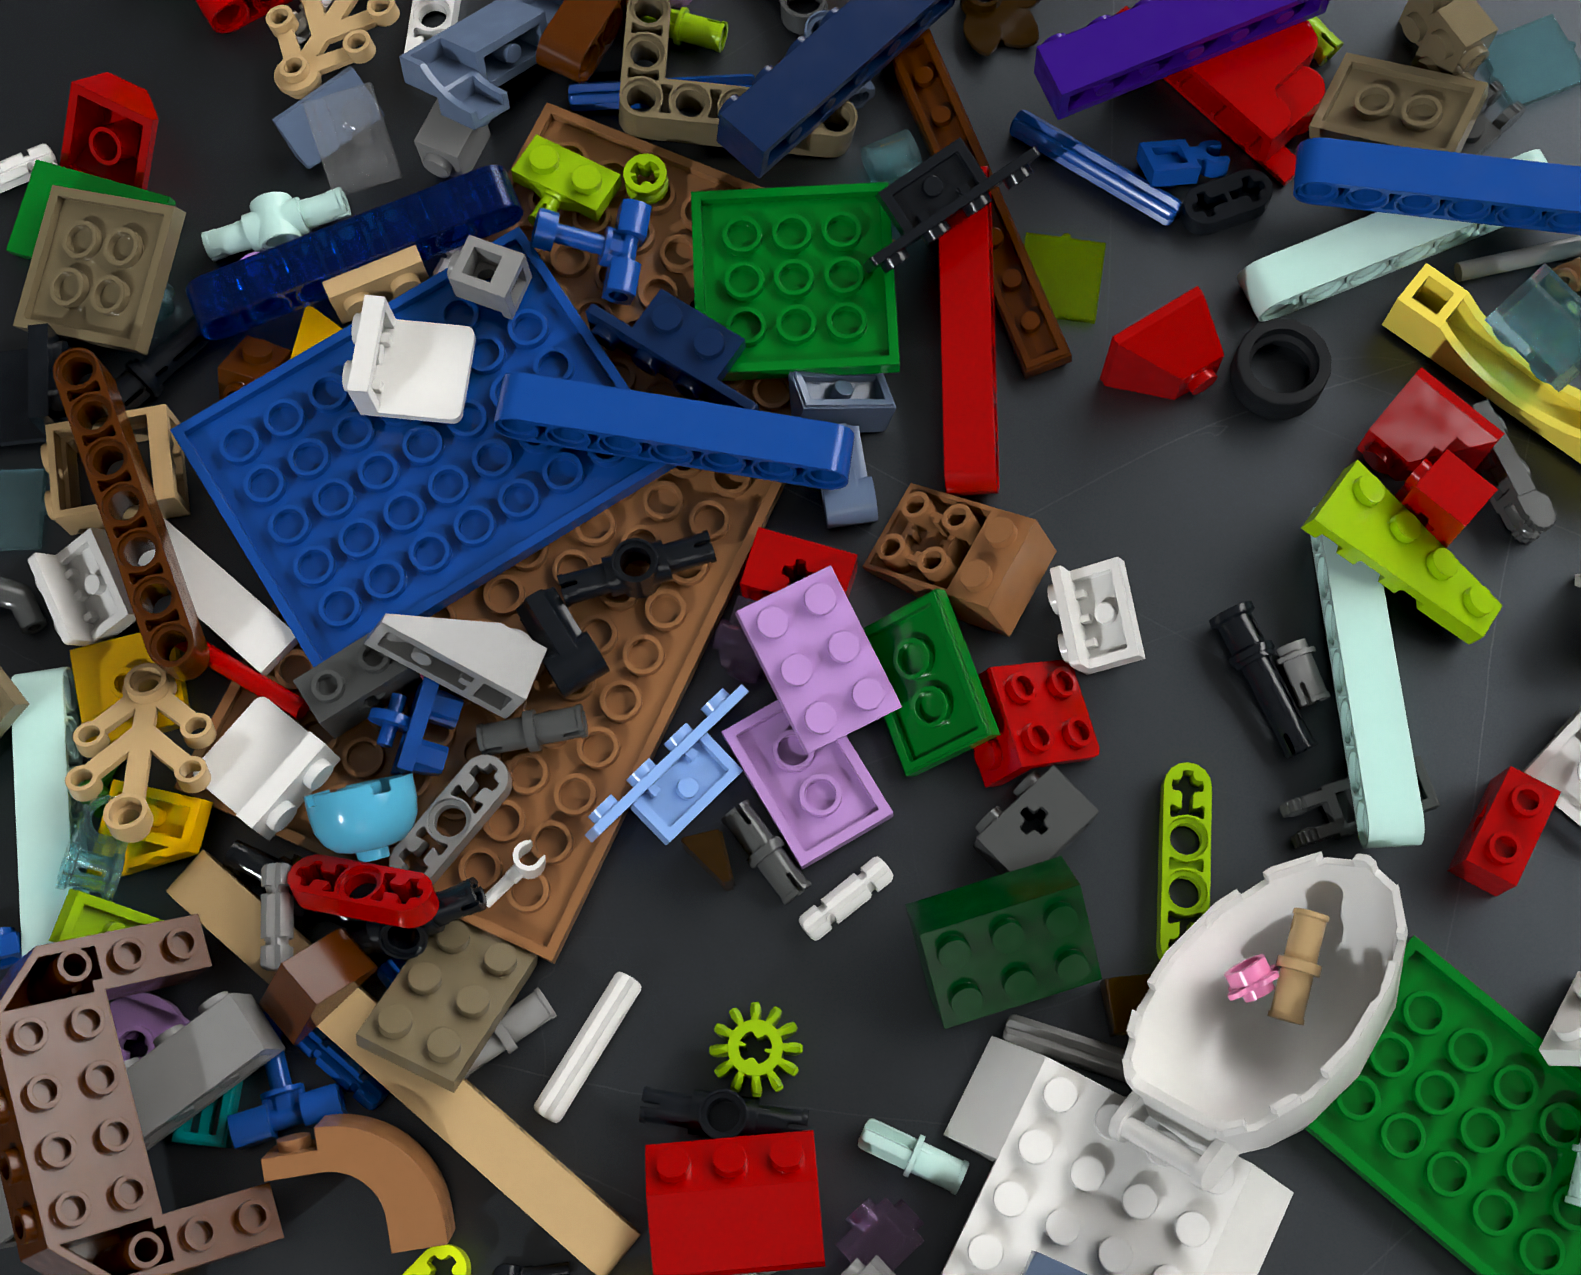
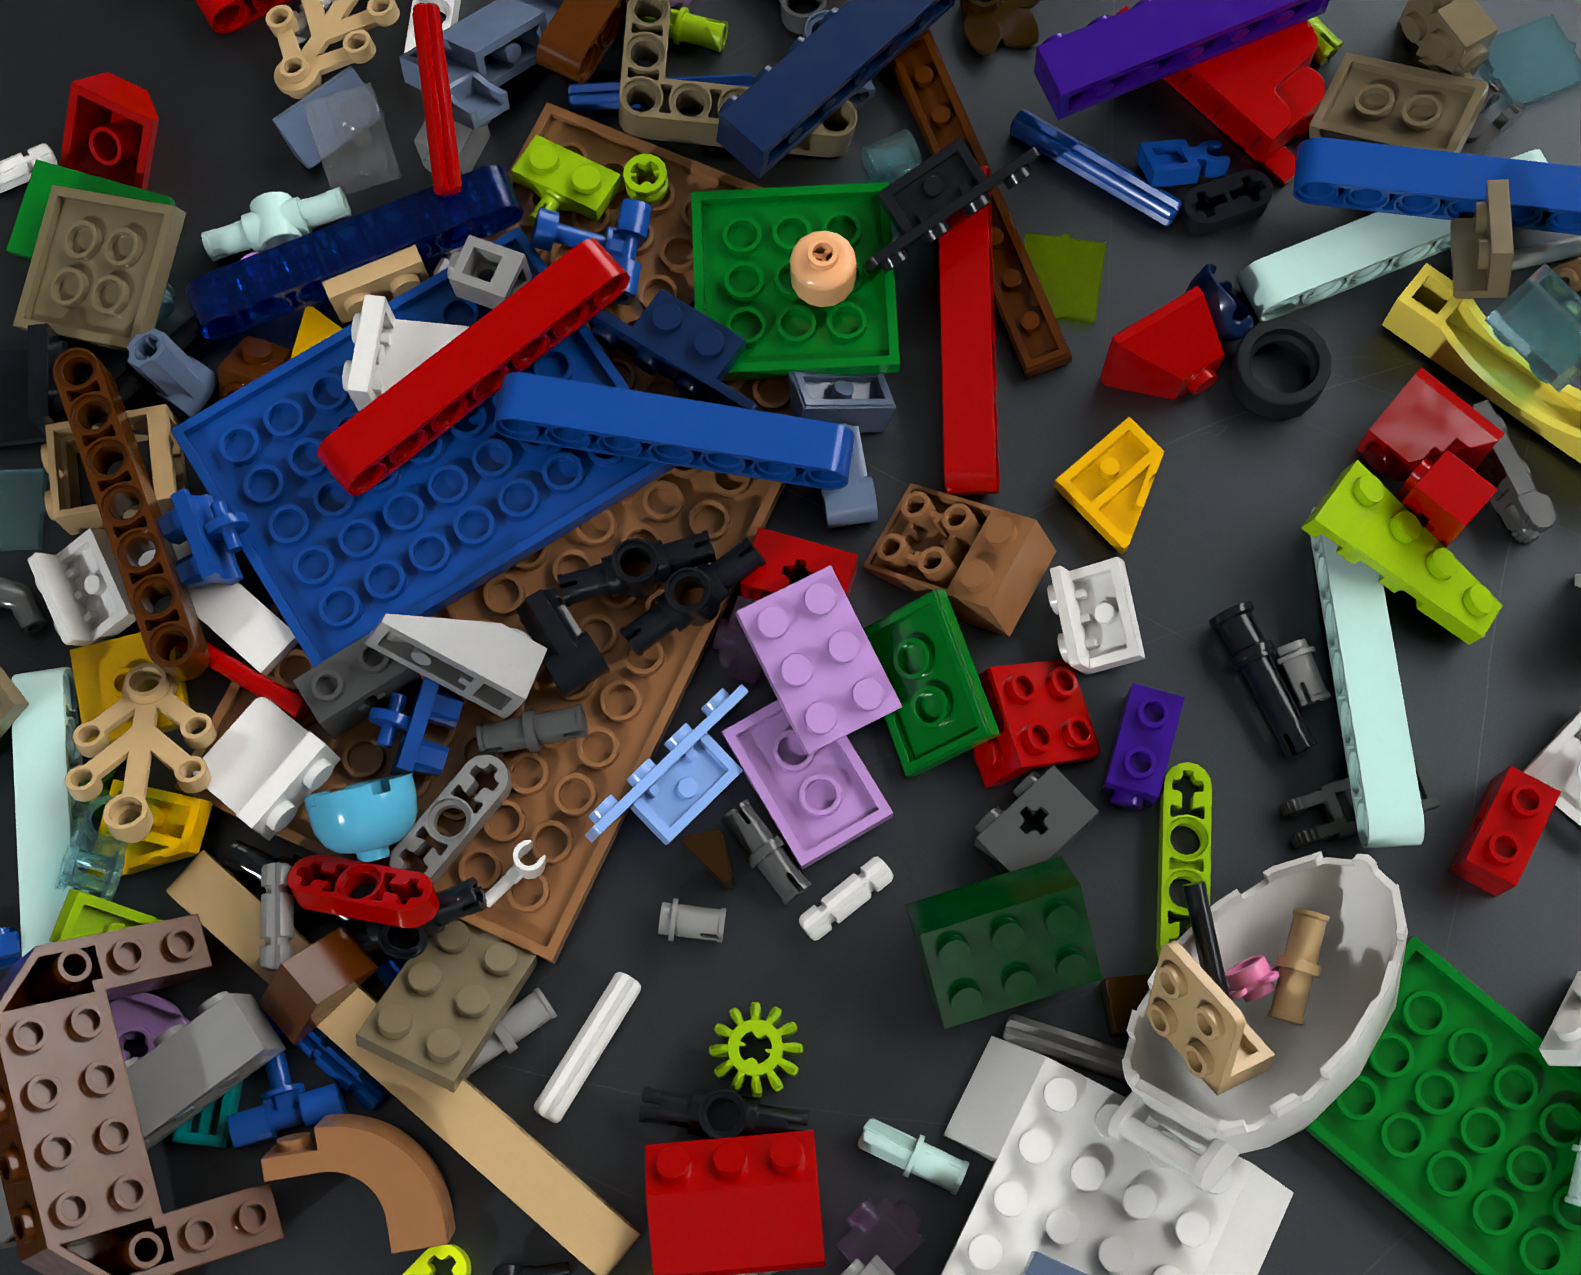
(180, 379): none -> sand blue piece
(211, 537): none -> blue hips
(436, 99): none -> red axle
(472, 367): none -> red beam
(691, 921): none -> light grey pin
(713, 578): none -> black pin
(823, 268): none -> light nougat head
(1113, 482): none -> yellow wing
(1141, 747): none -> dark purple brick
(1204, 1023): none -> tan bracket
(1205, 933): none -> black bar
(1228, 311): none -> dark blue hair
(1484, 246): none -> dark tan bracket

